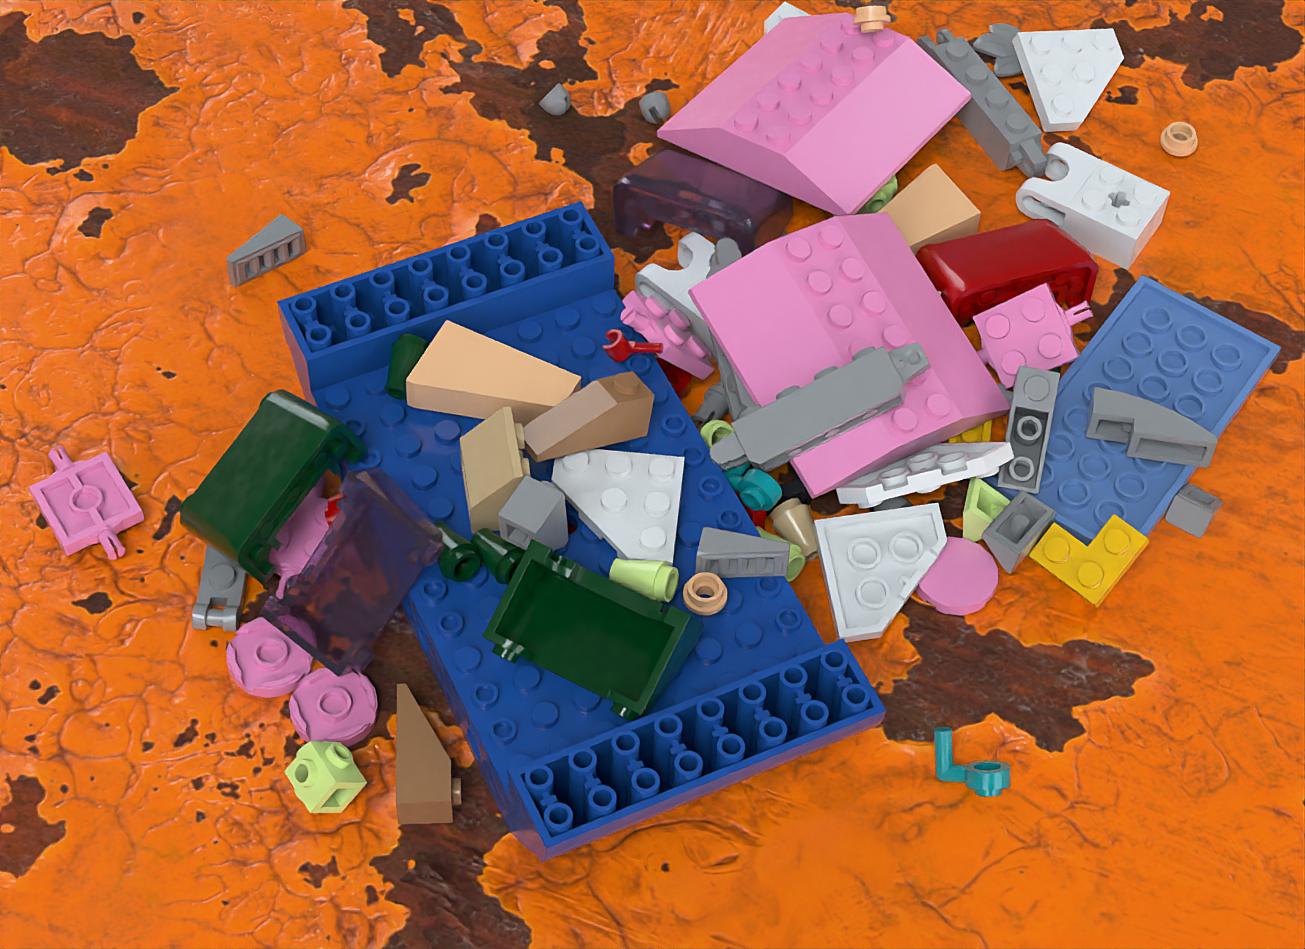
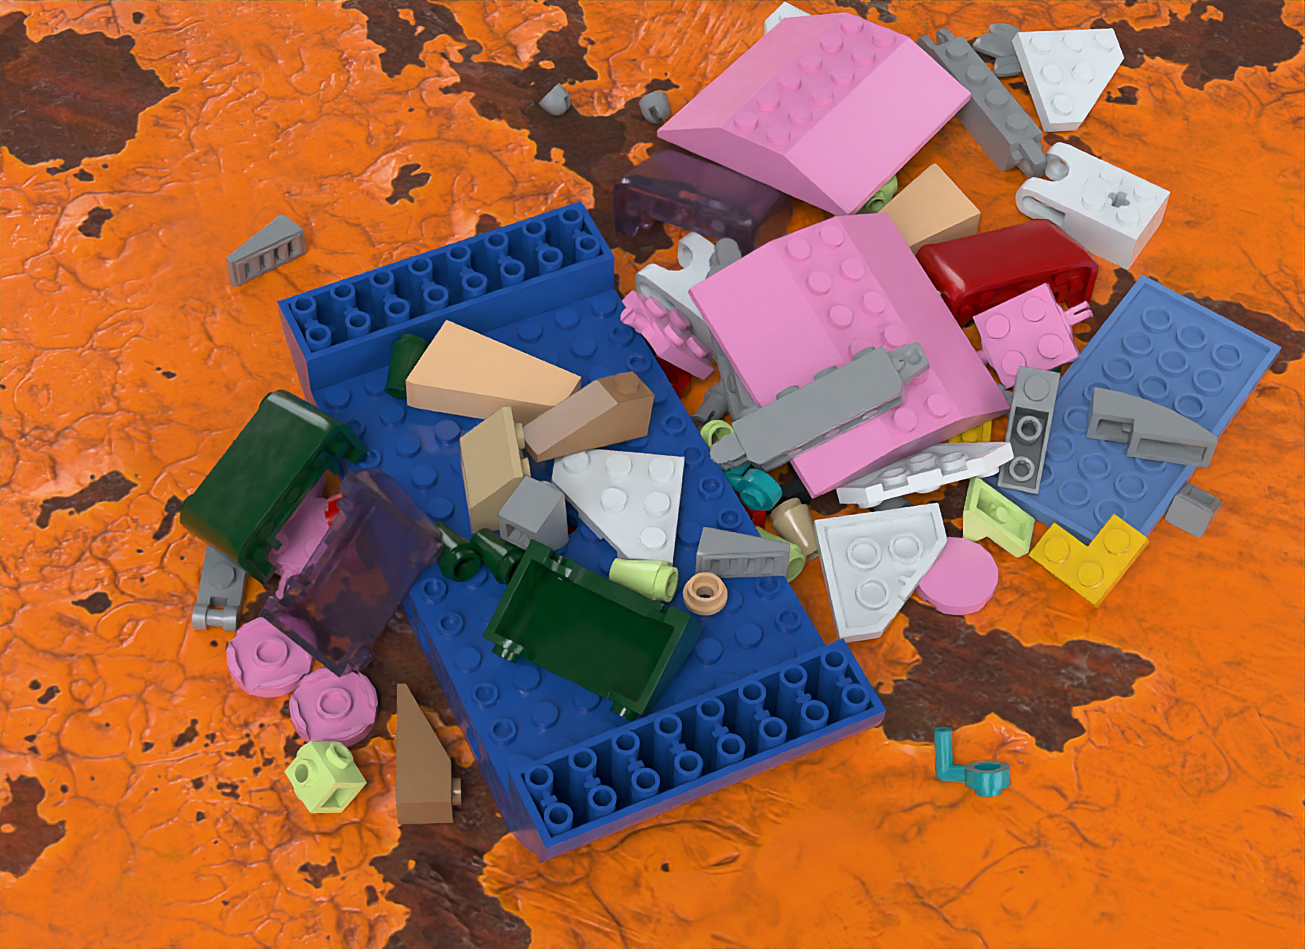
(86, 503): bright pink plate -> none
(622, 348): red hand -> none
(871, 18): light nougat plate -> none
(1018, 529): light grey slope -> none
(1179, 139): light nougat plate -> none

